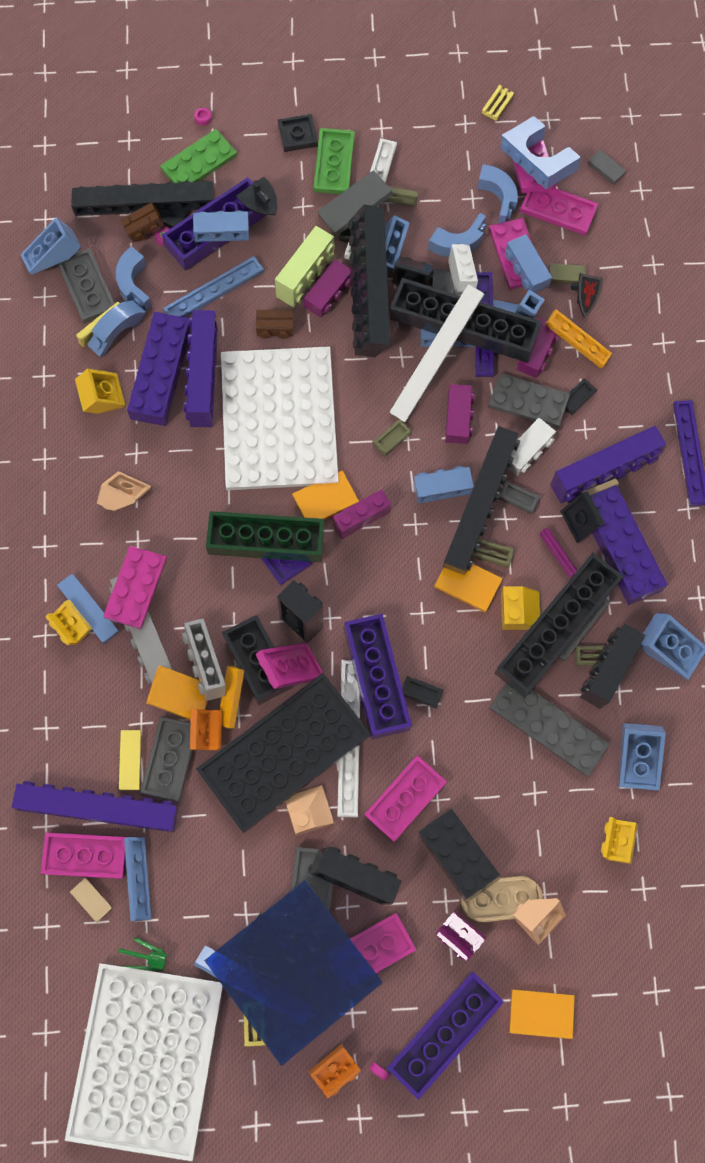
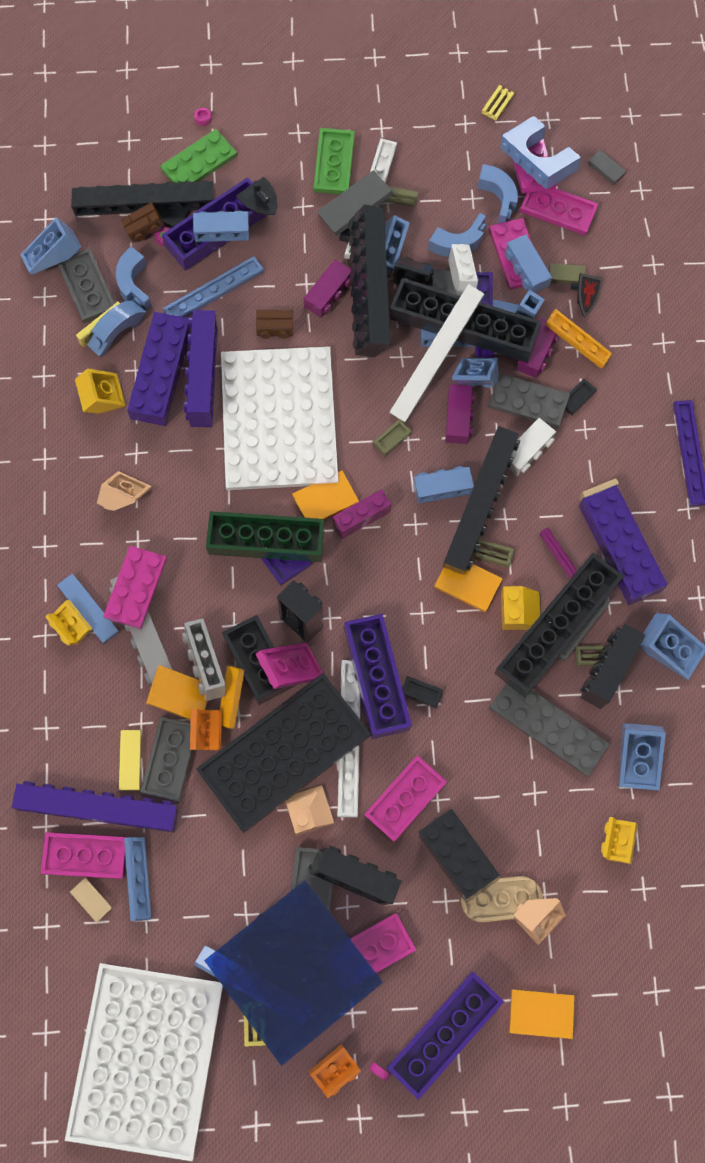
(155, 959): green plant -> none
(297, 133): black tile -> none
(305, 267): yellowish green brick -> none
(460, 936): bracket -> none
(477, 372): none -> medium blue slope
(519, 497): dark grey tile -> none
(582, 517): black tile -> none
(608, 464): dark purple brick -> none

